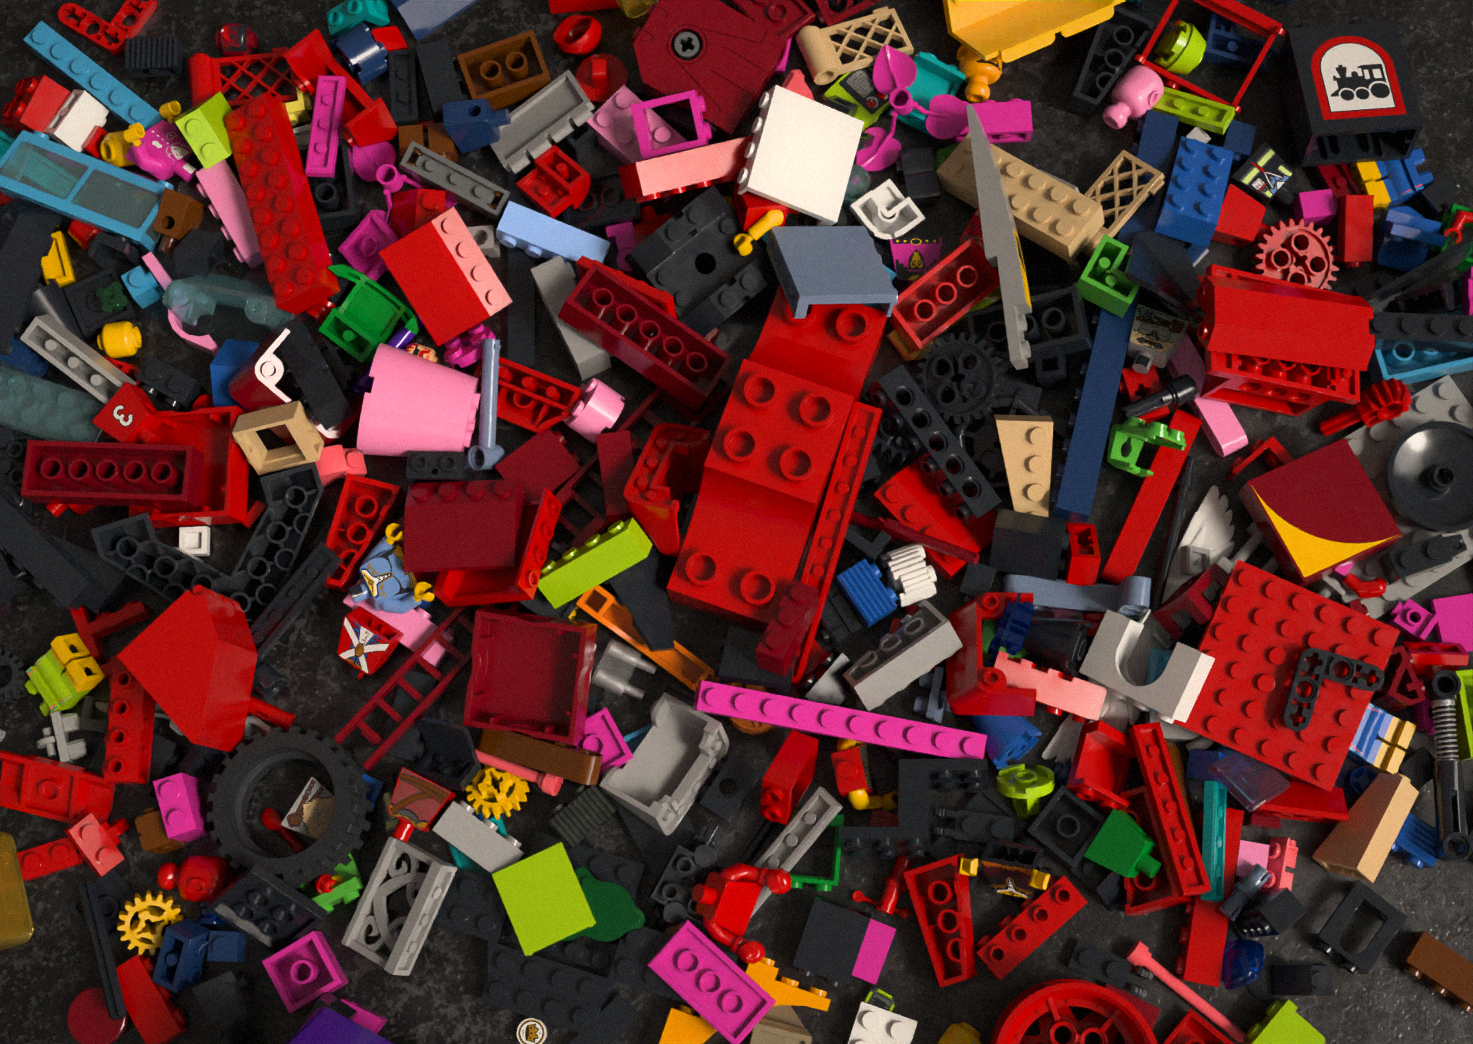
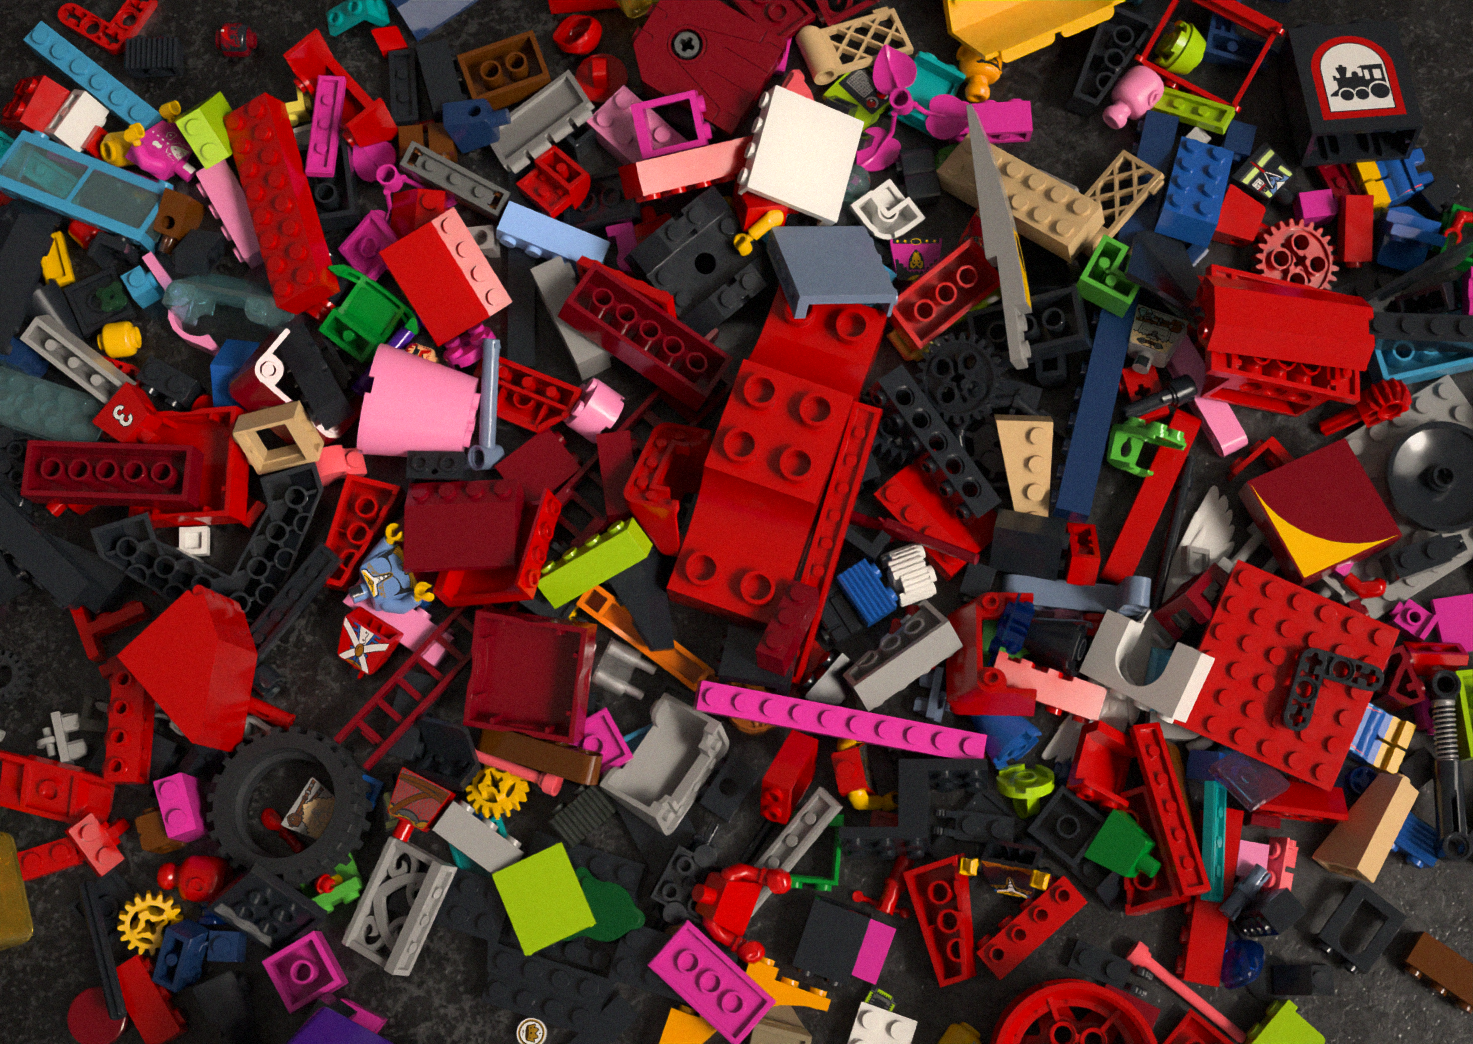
(61, 675): hips -> none
(206, 76): red piece -> none
(360, 54): dark blue brick -> none

